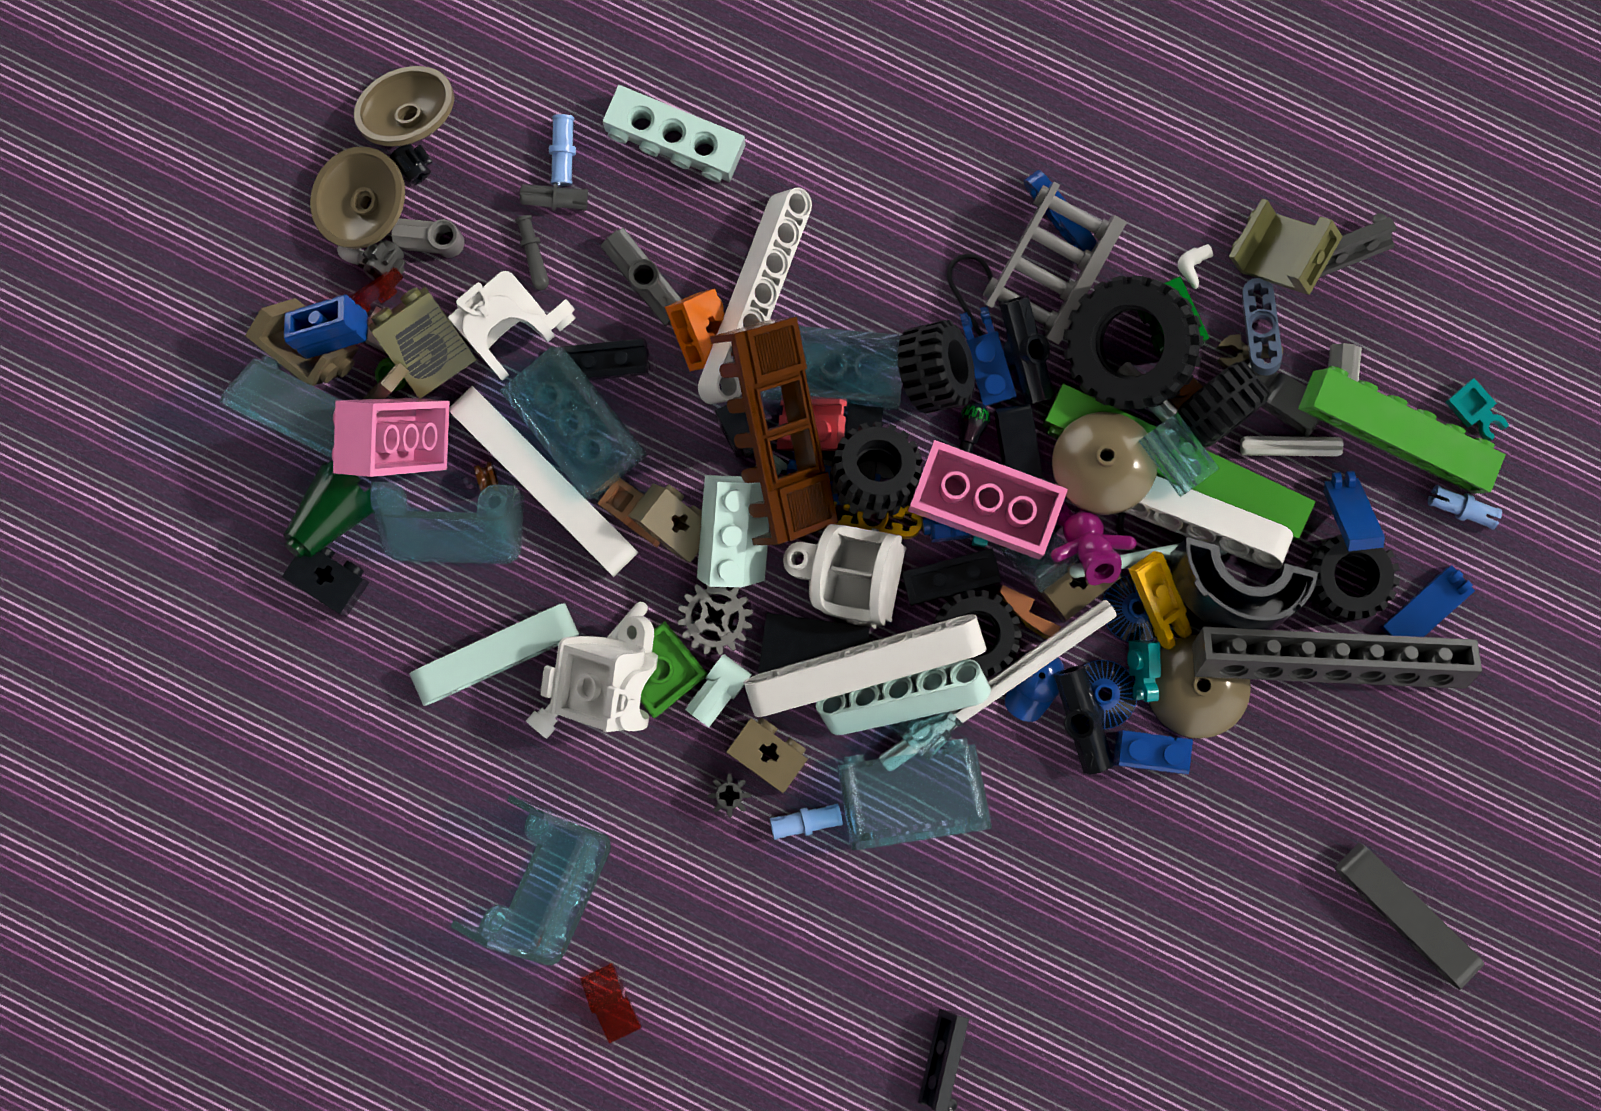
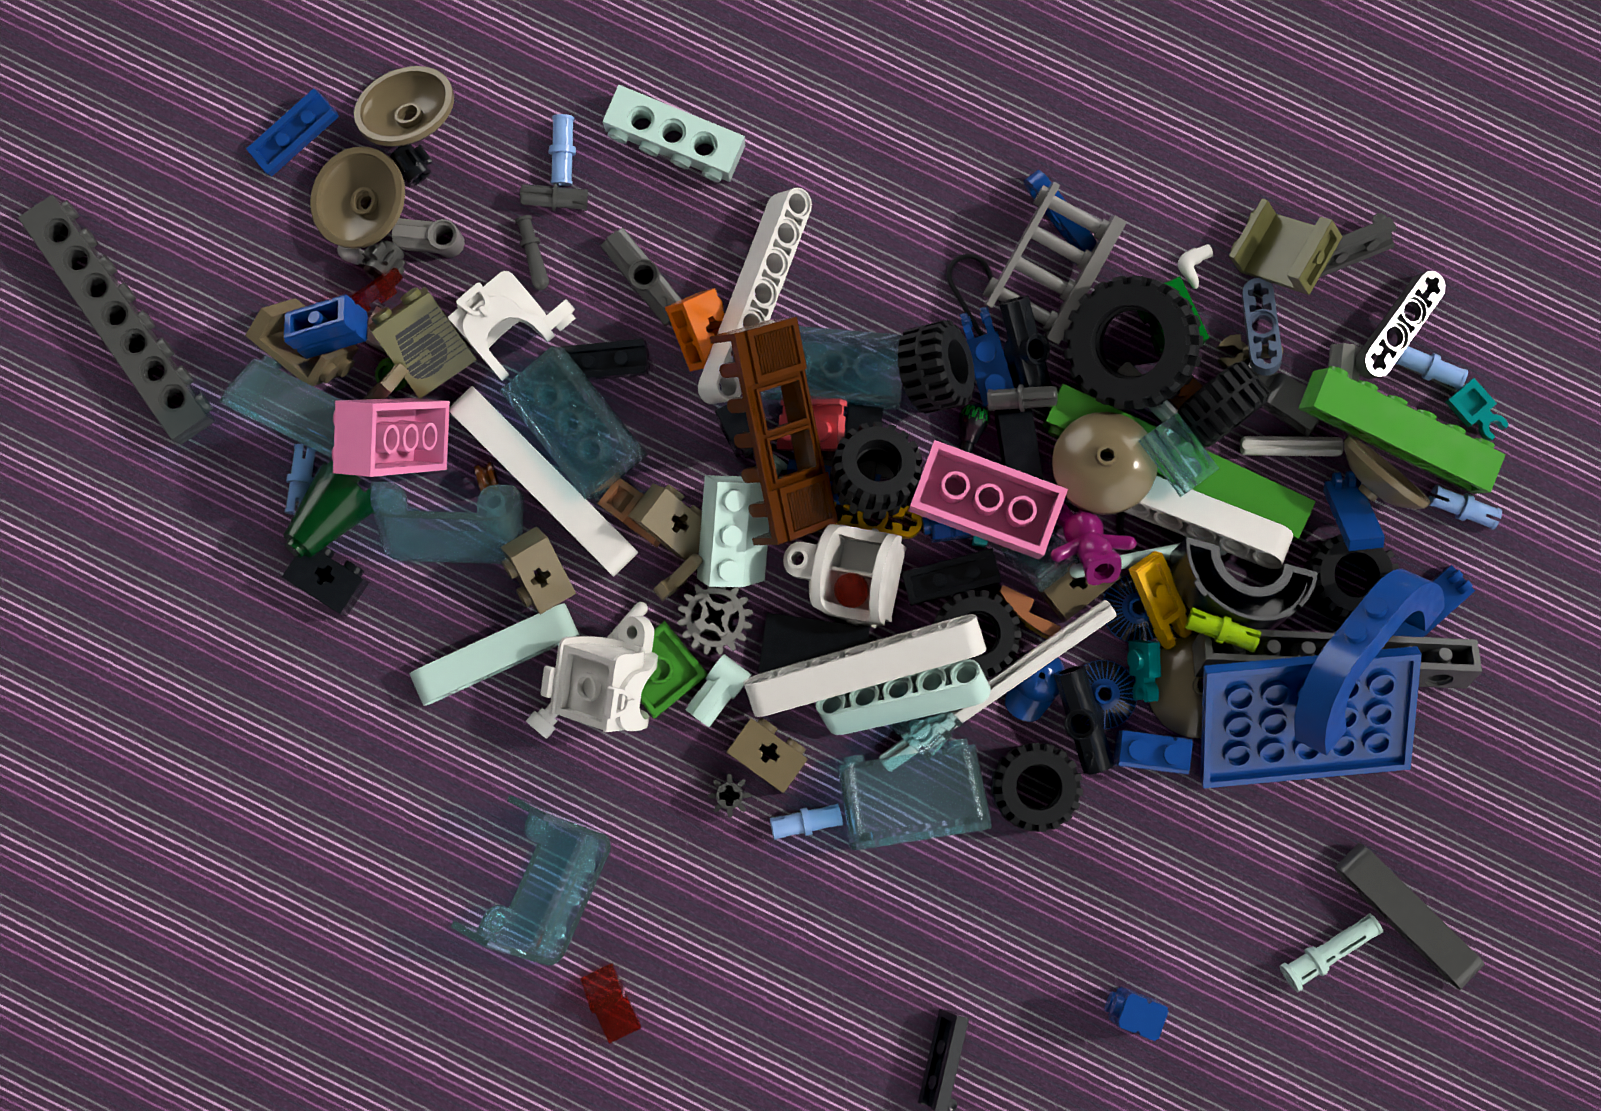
(43, 225): none -> dark grey brick
(292, 132): none -> blue hinge
(300, 476): none -> light blue pin
(530, 553): none -> dark tan brick
(678, 578): none -> dark tan bar
(851, 590): none -> clear red plate
(1022, 398): none -> dark grey axle
(1067, 787): none -> black tyre
(1136, 1013): none -> blue brick
(1223, 629): none -> lime pin
(1253, 710): none -> blue plate
(1317, 960): none -> light aqua pin
(1325, 694): none -> blue arch
(1381, 478): none -> dark tan dish
(1400, 324): none -> beam
(1433, 367): none -> light blue pin

